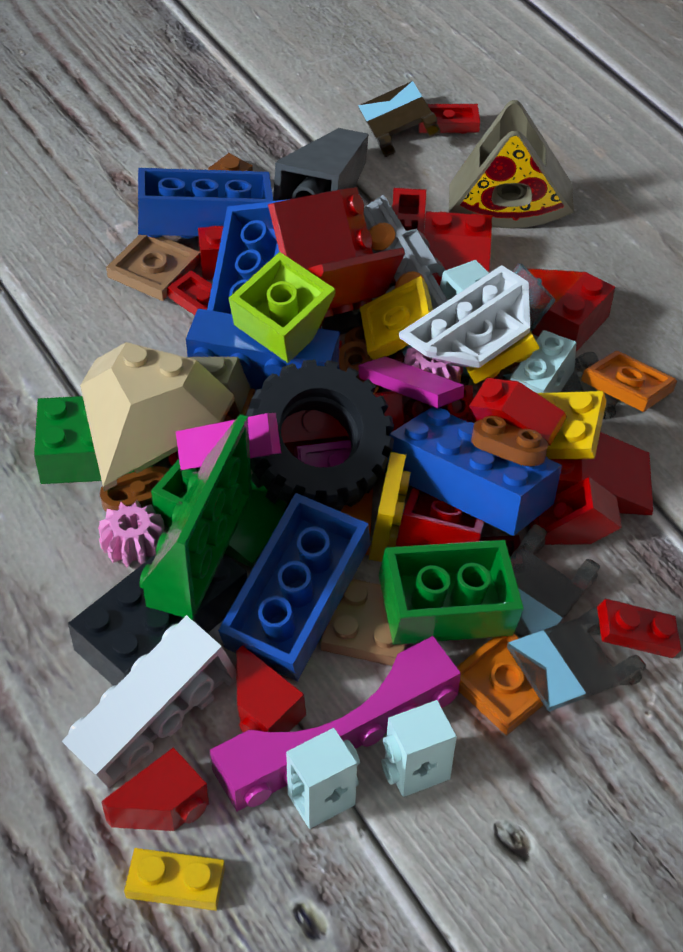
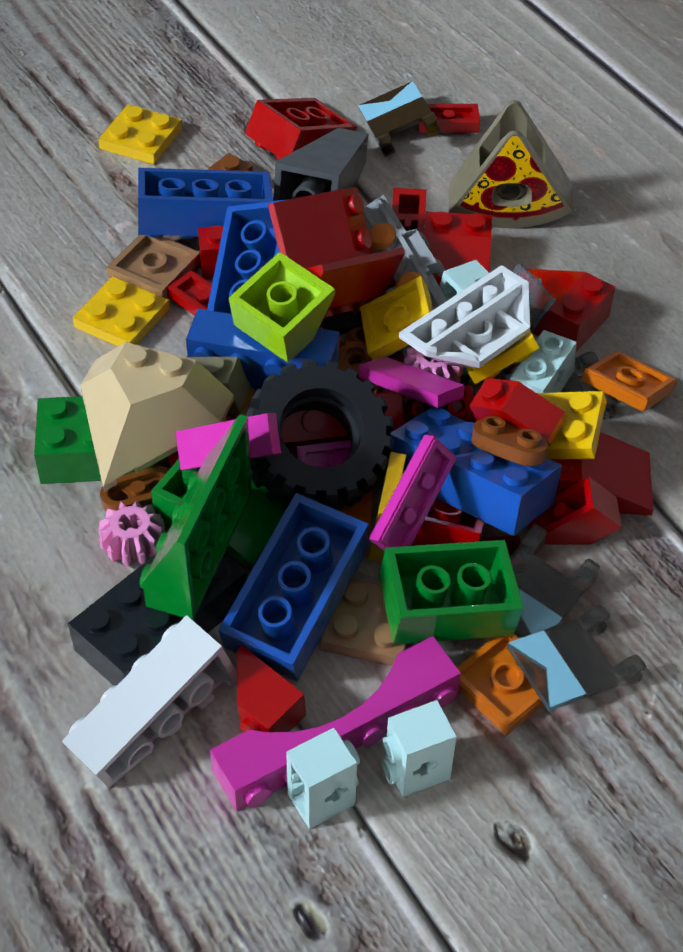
(121, 313): none -> yellow plate
(140, 134): none -> yellow plate
(158, 796): red slope -> none
(175, 879): yellow plate -> none
(292, 123): none -> red slope
(414, 494): none -> dark pink tile
(638, 628): red plate -> none

